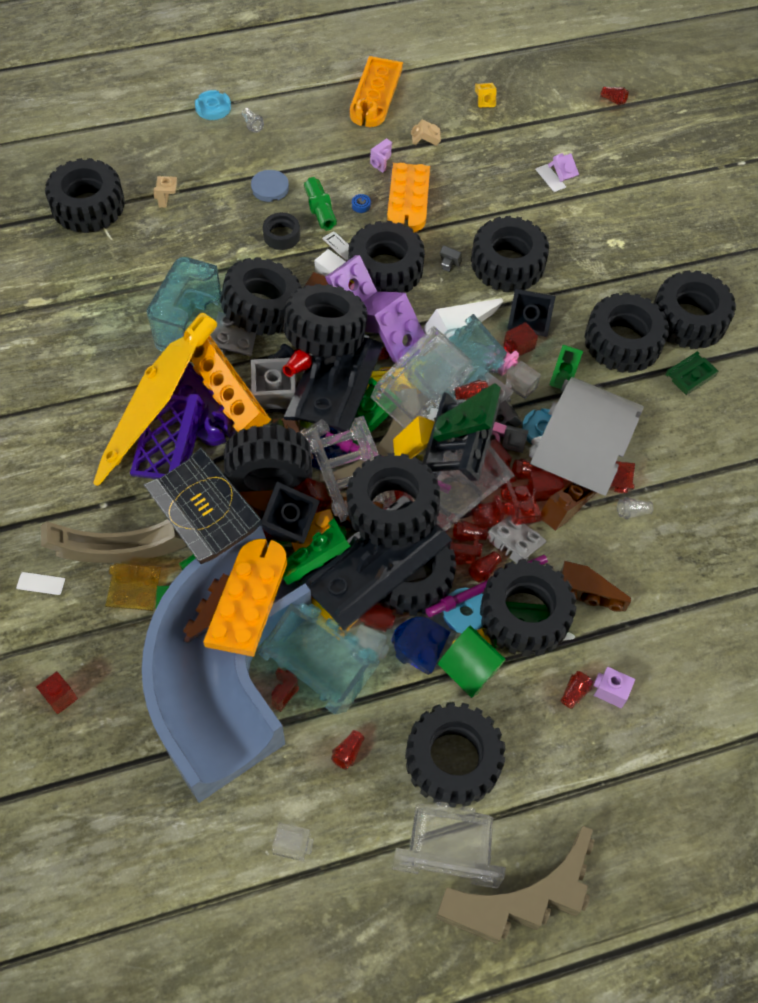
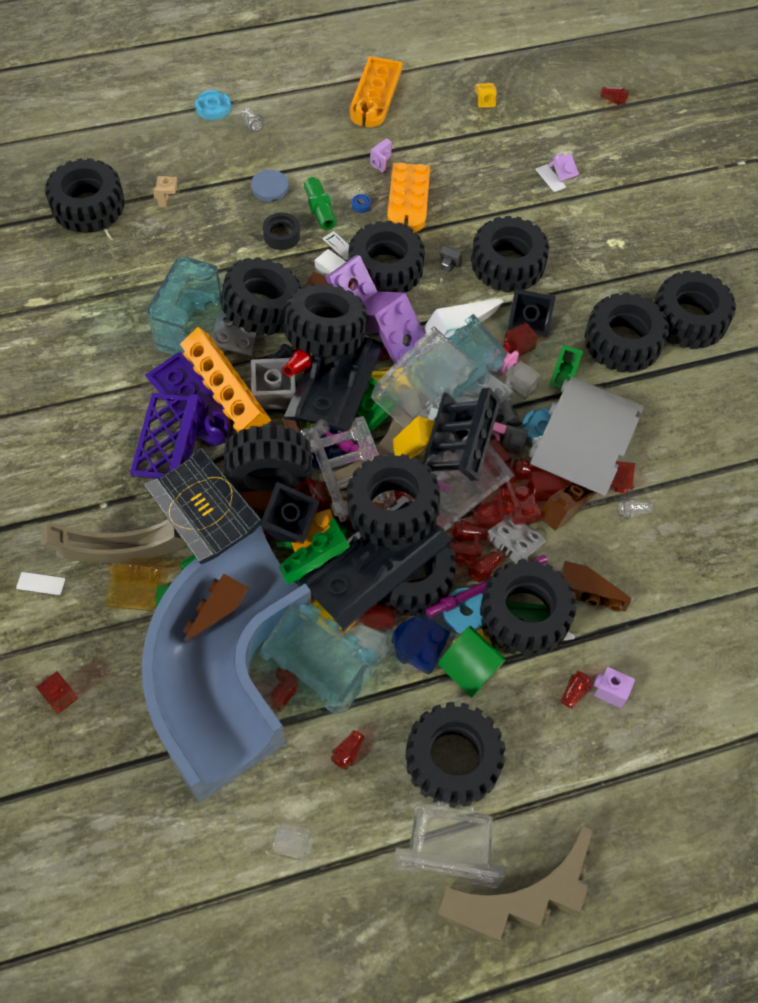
(154, 393): yellow wing -> none
(247, 598): light orange plate -> none
(426, 131): tan bracket -> none
(469, 416): dark green wing -> none
(470, 389): clear red cone -> none
(691, 373): dark green plate -> none

